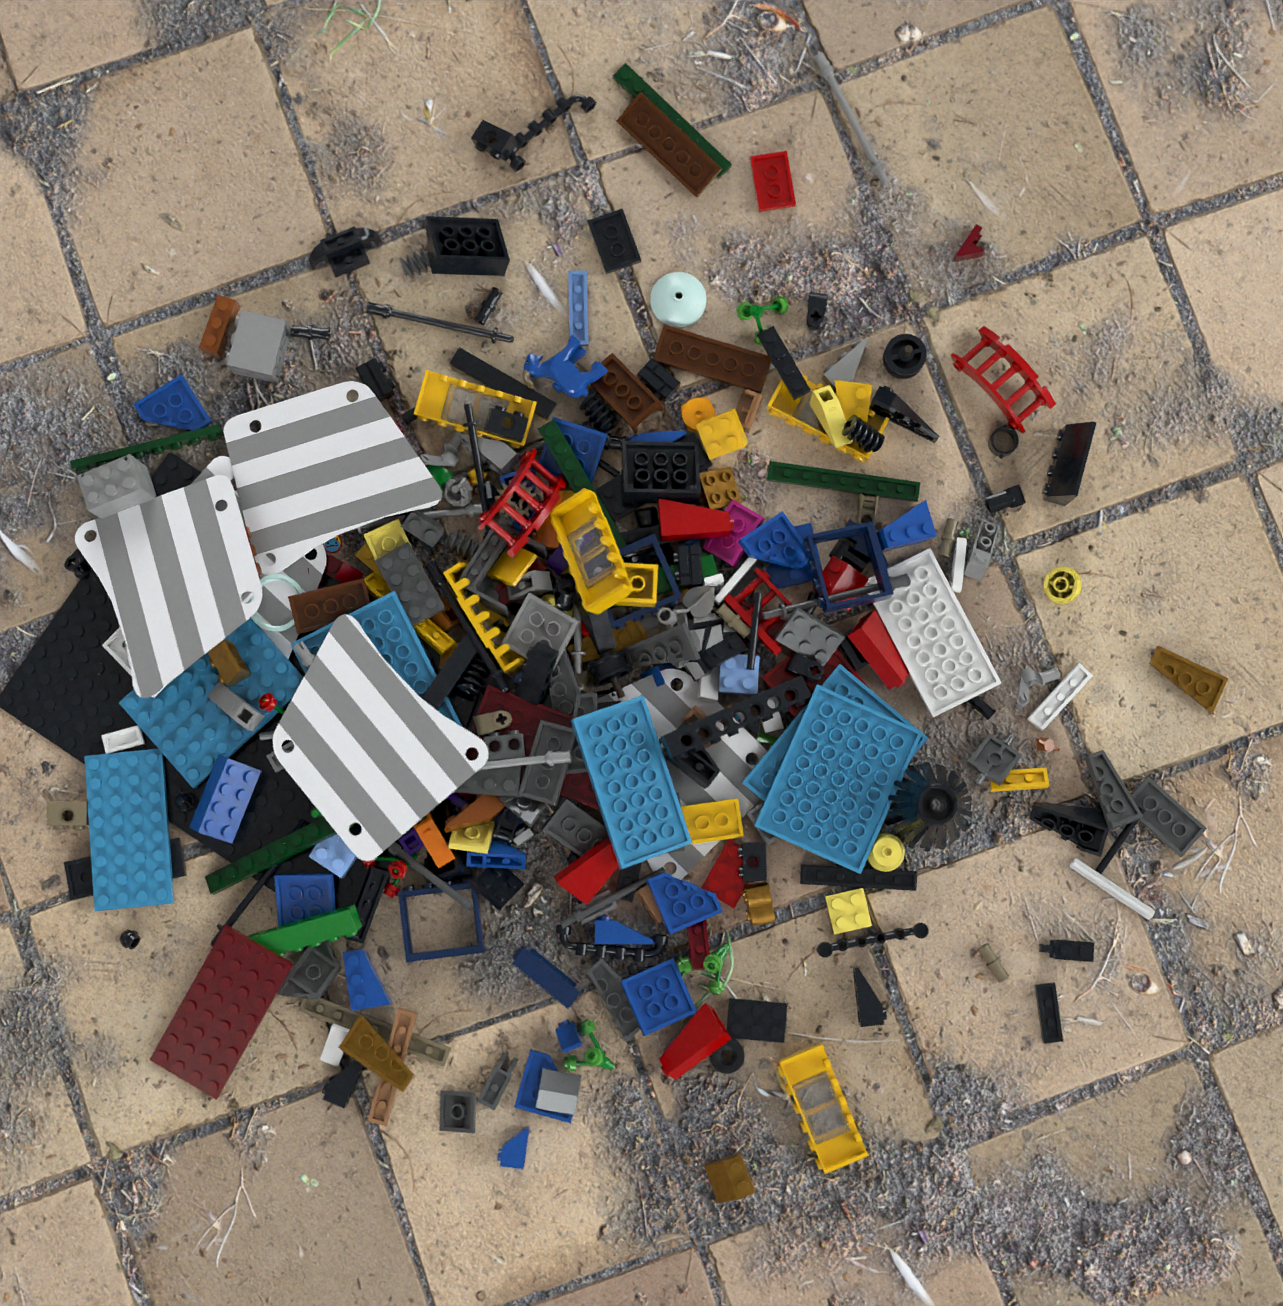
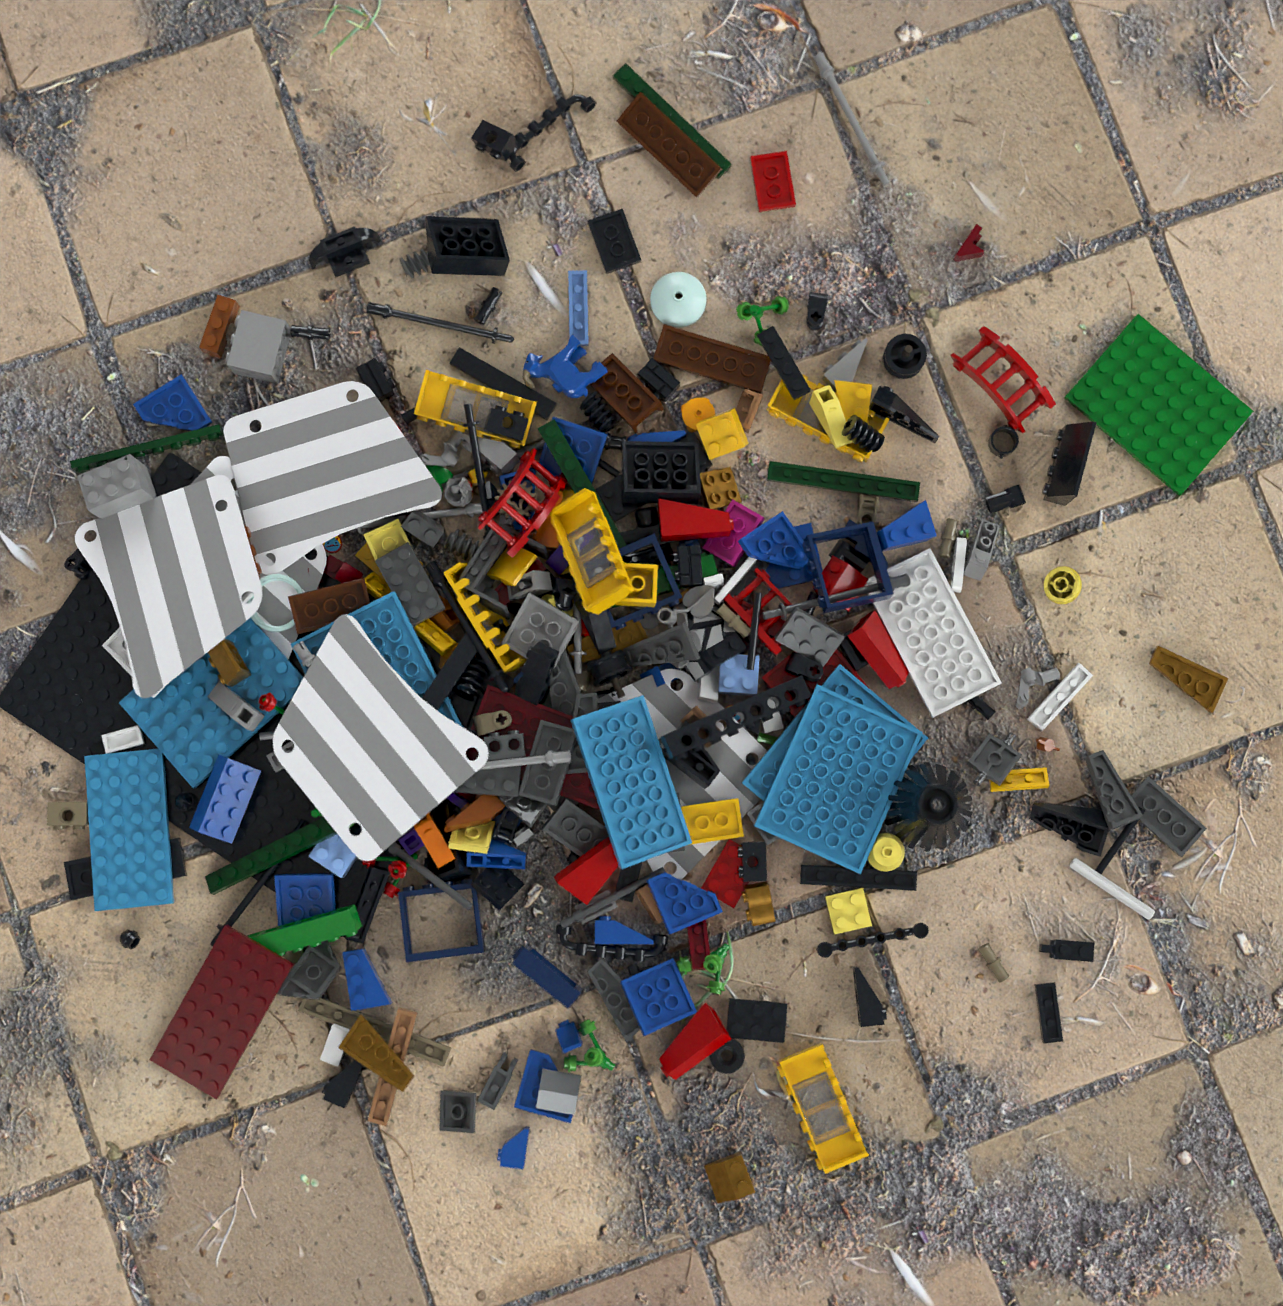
(1159, 404): none -> green plate

